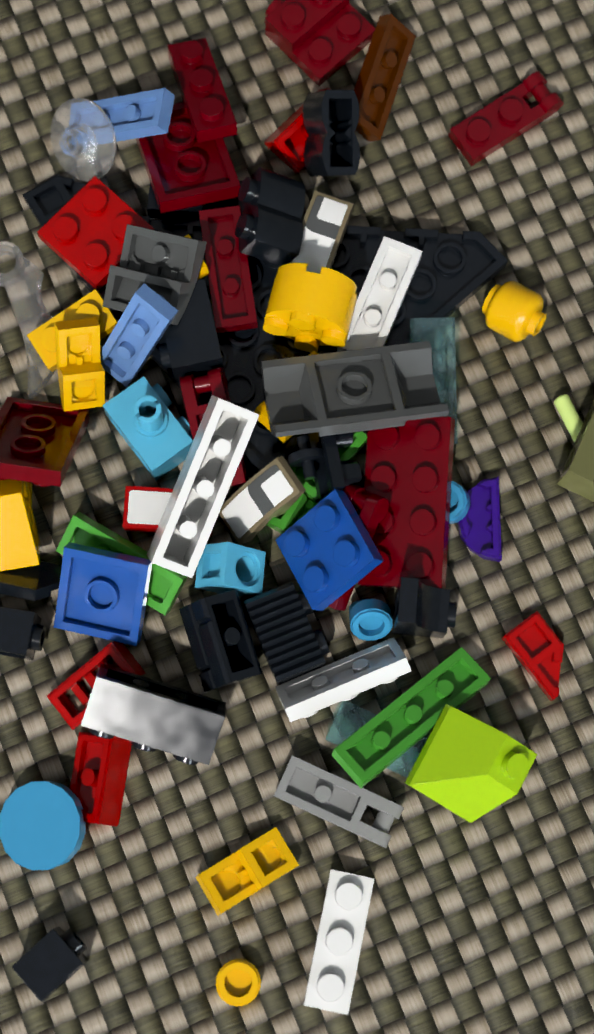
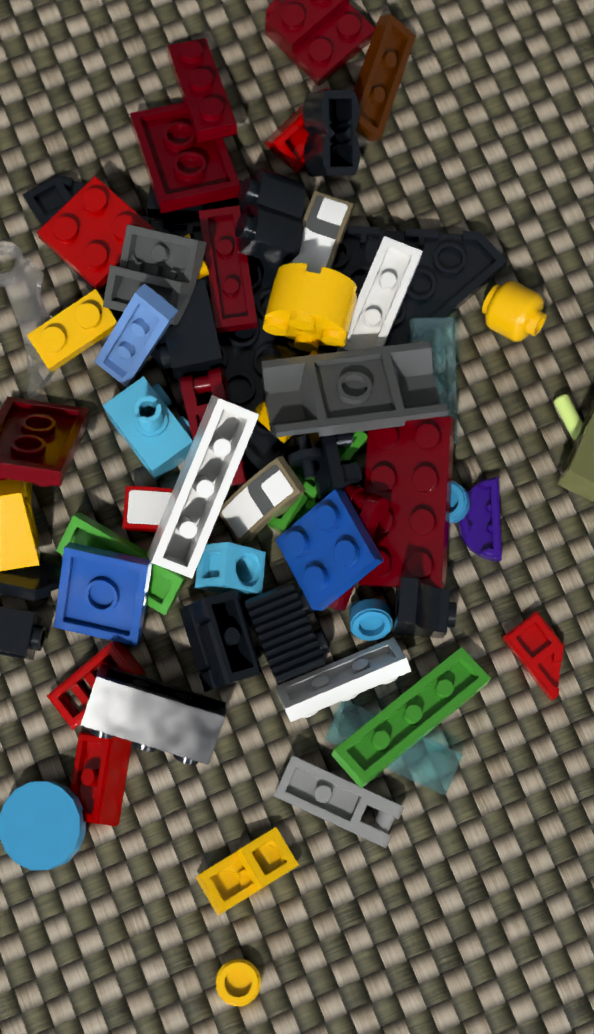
(51, 962): black brick -> none
(79, 364): yellow slope -> none
(83, 139): clear dish -> none
(139, 113): medium blue plate -> none
(339, 942): white plate -> none
(469, 765): lime slope -> none
(505, 119): dark red plate -> none

